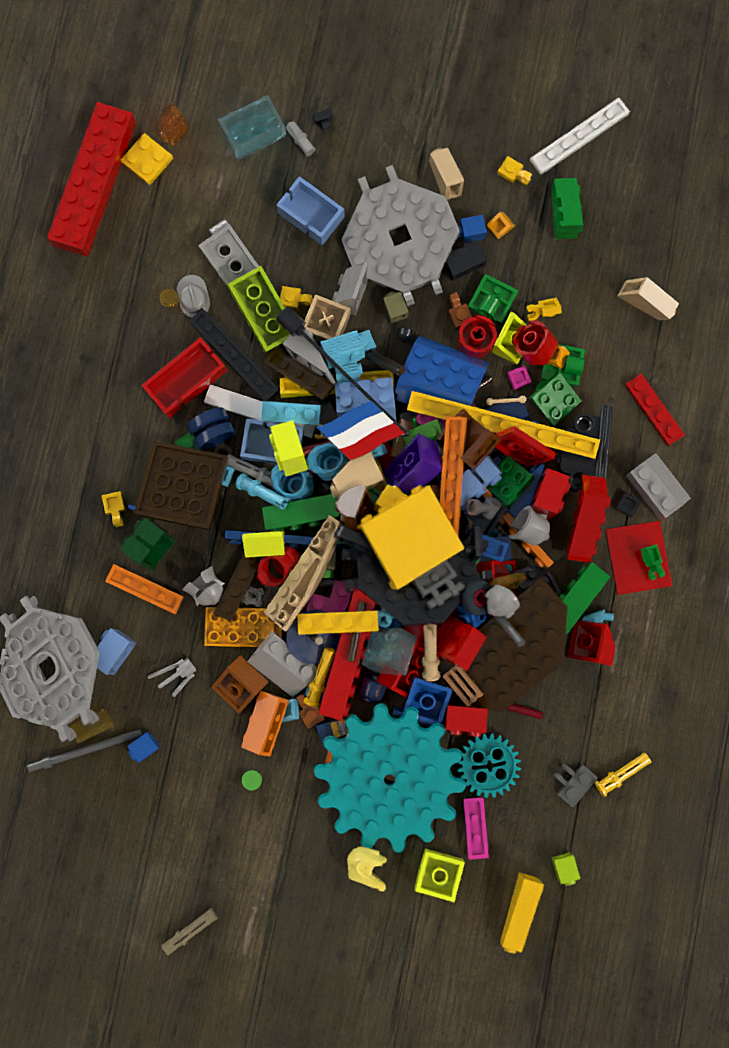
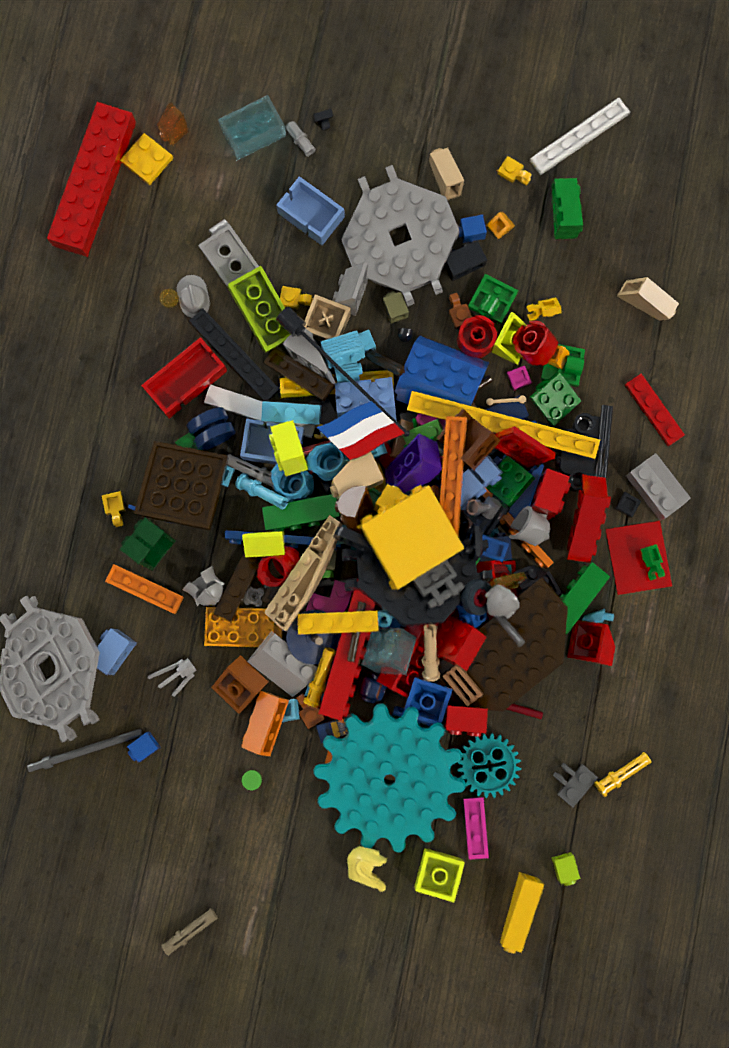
(87, 731): clear yellow tile -> none

